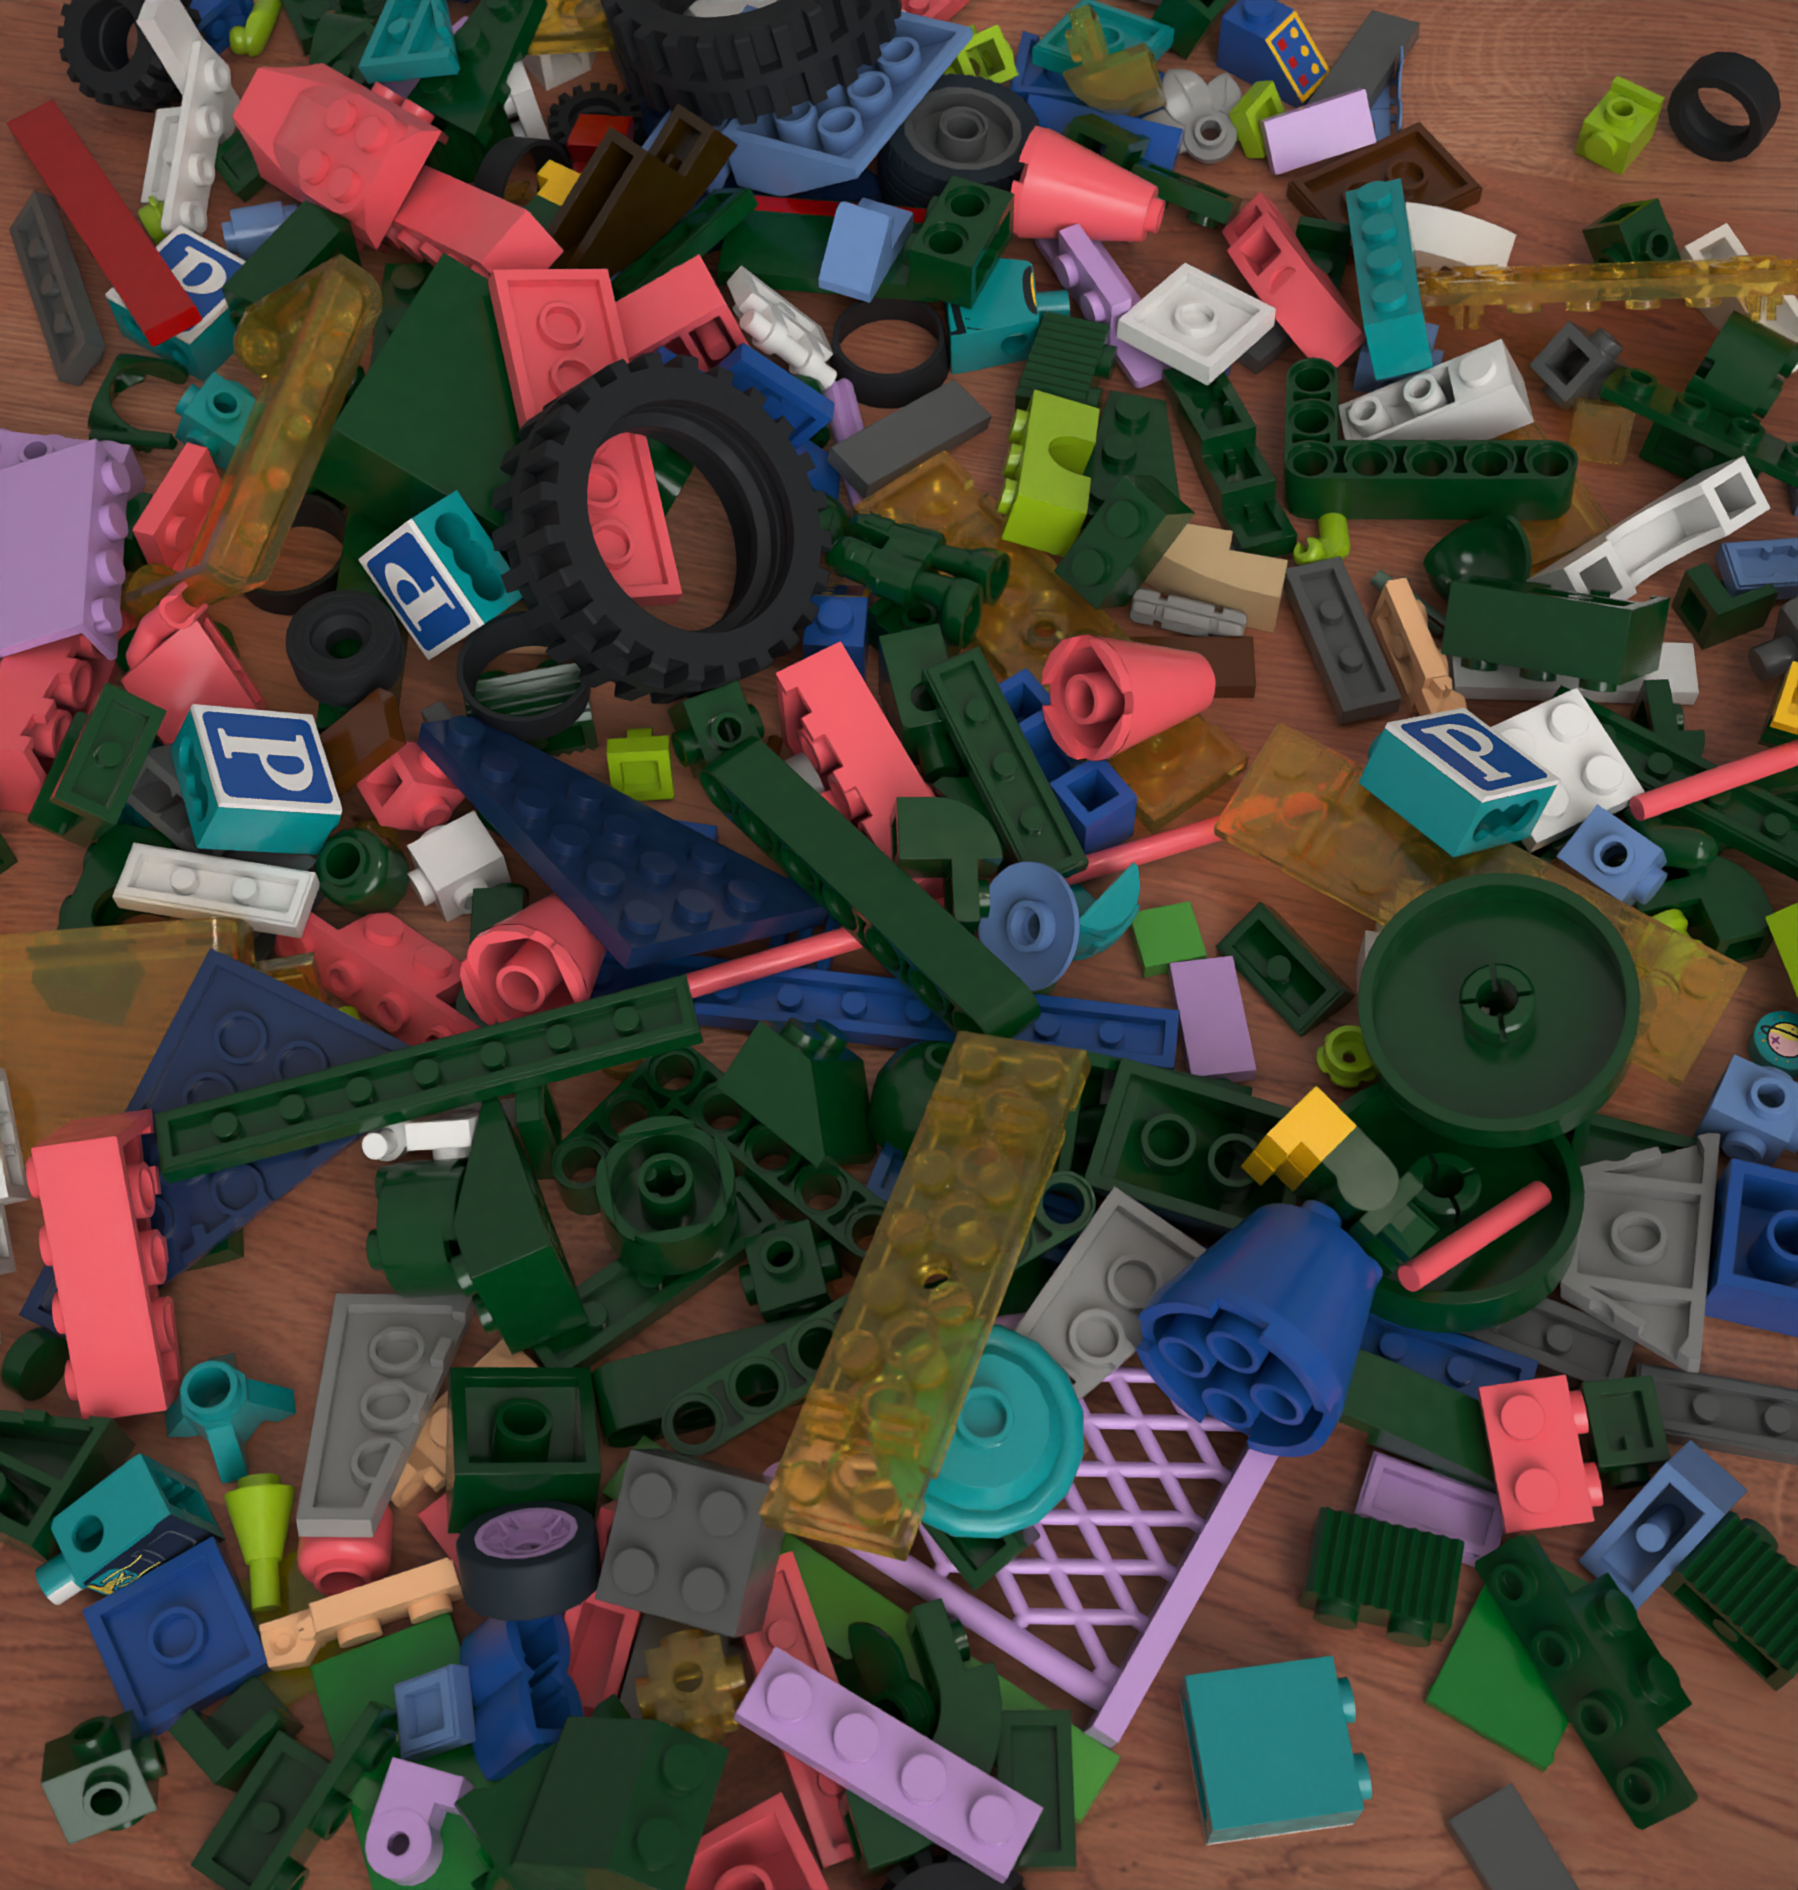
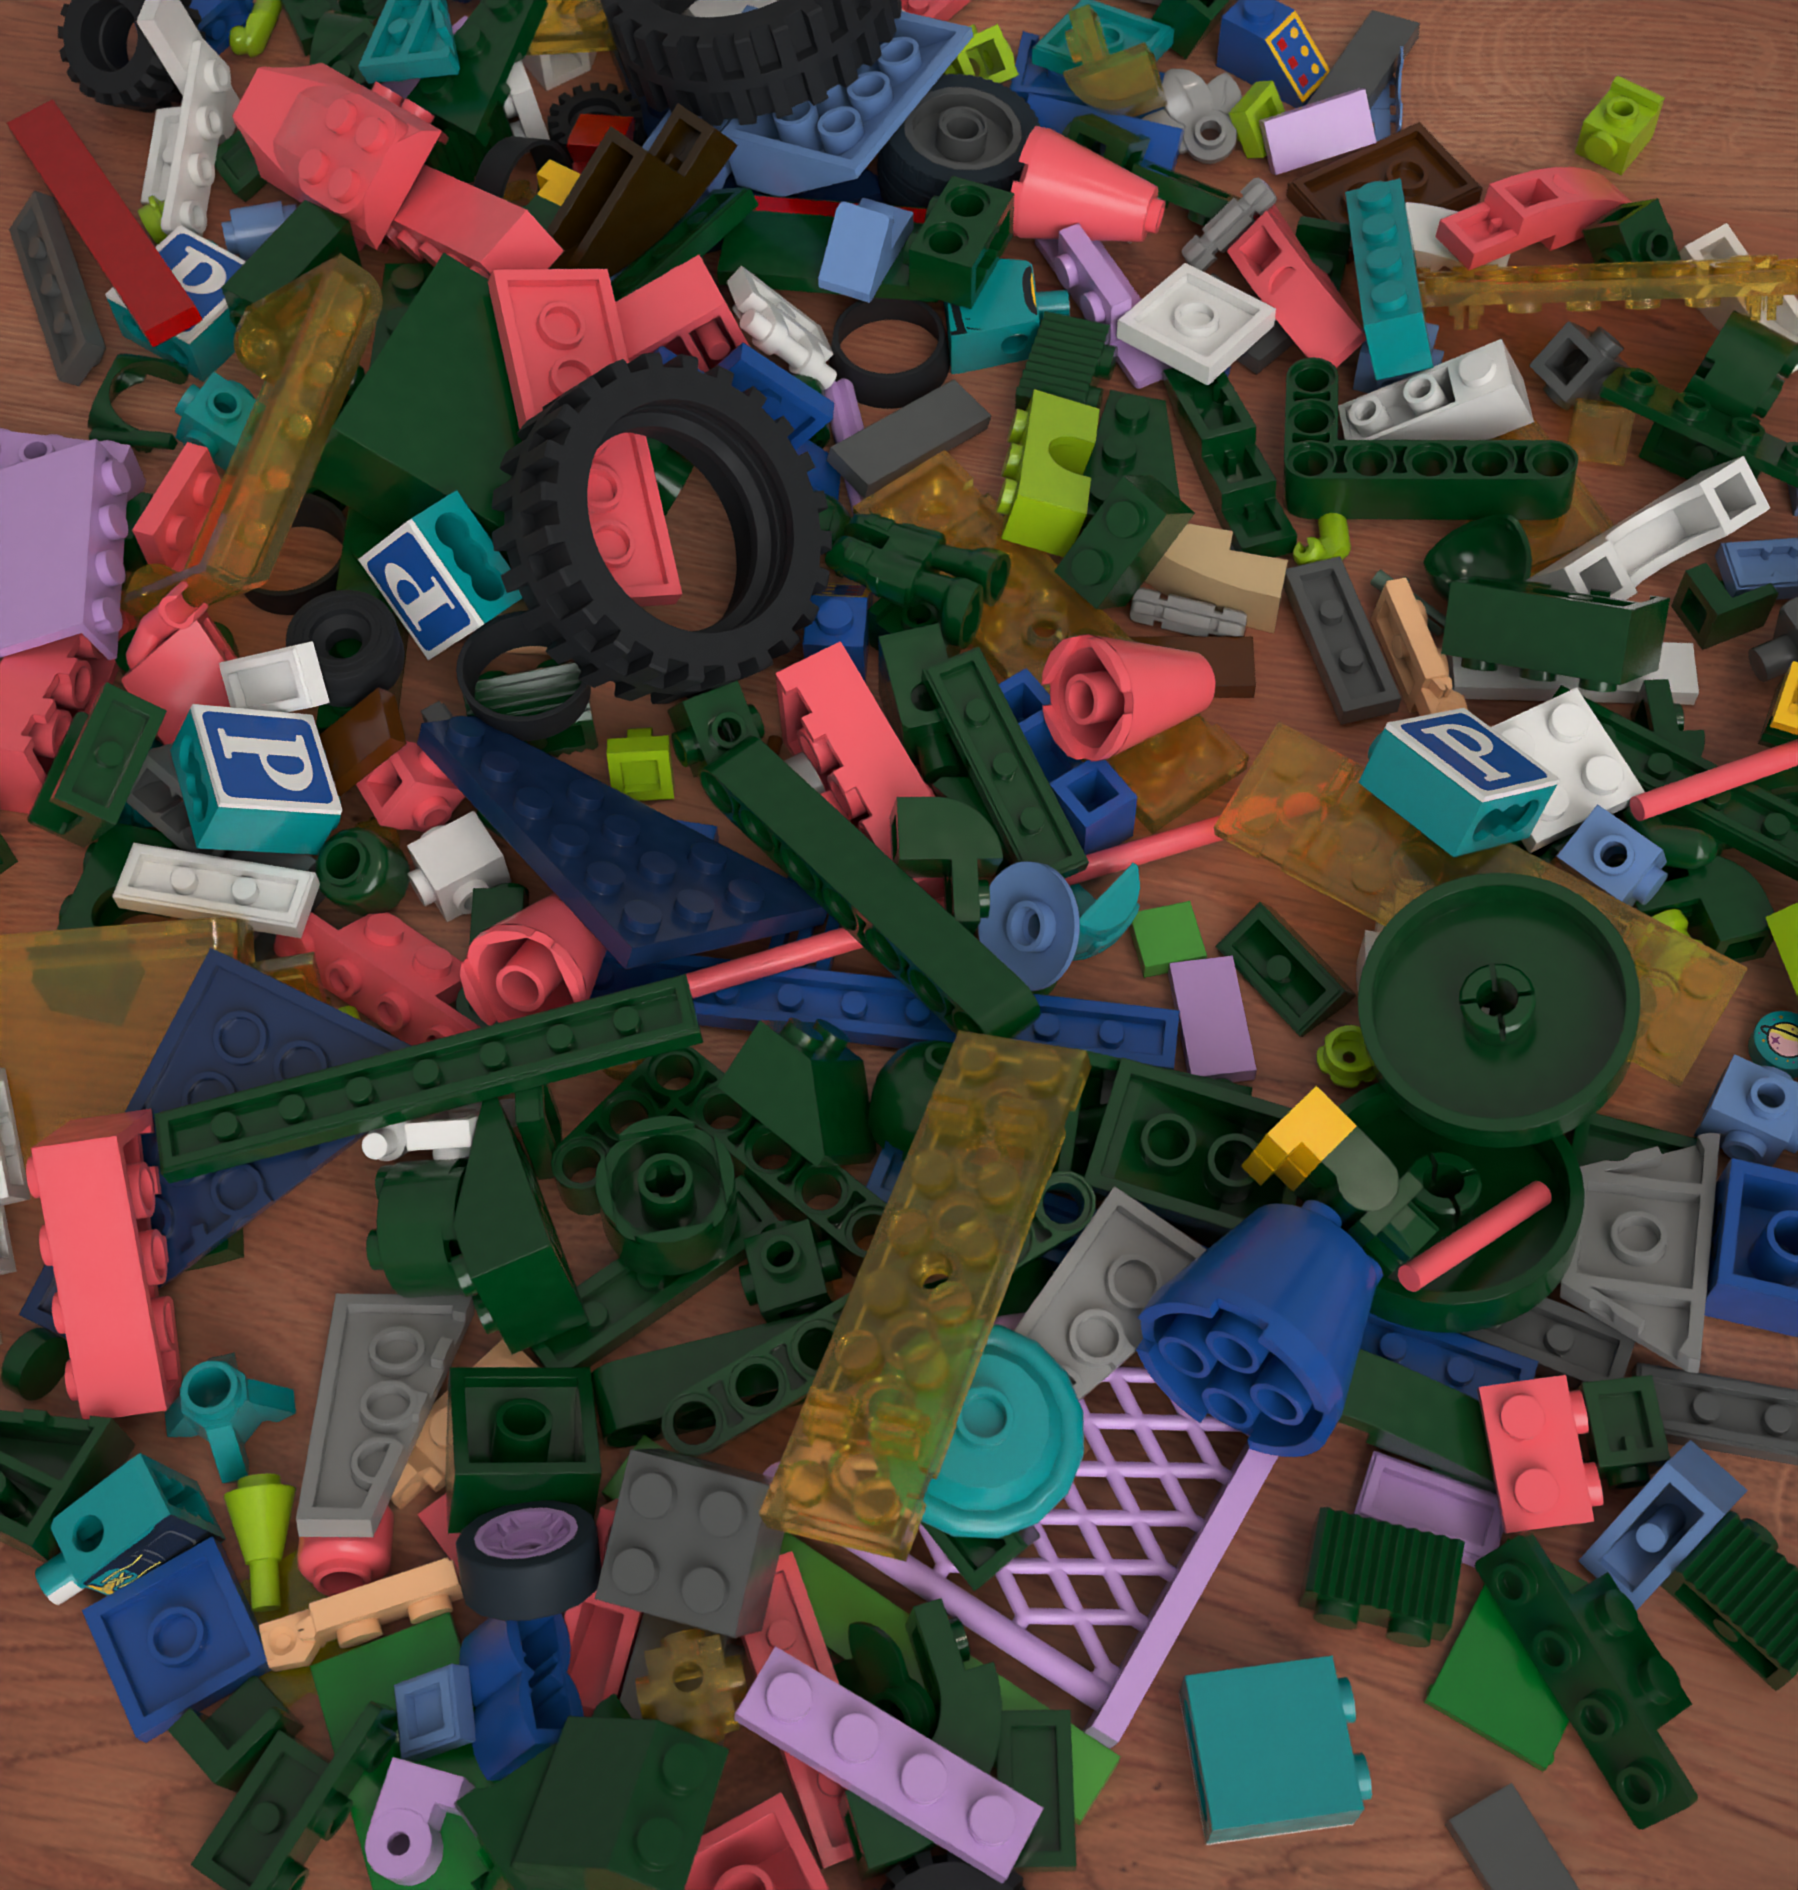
(102, 1775): dark green brick -> none
(276, 680): none -> white tile
(1229, 224): none -> light grey axle
(1526, 209): none -> coral slope
(1746, 83): black tyre -> none

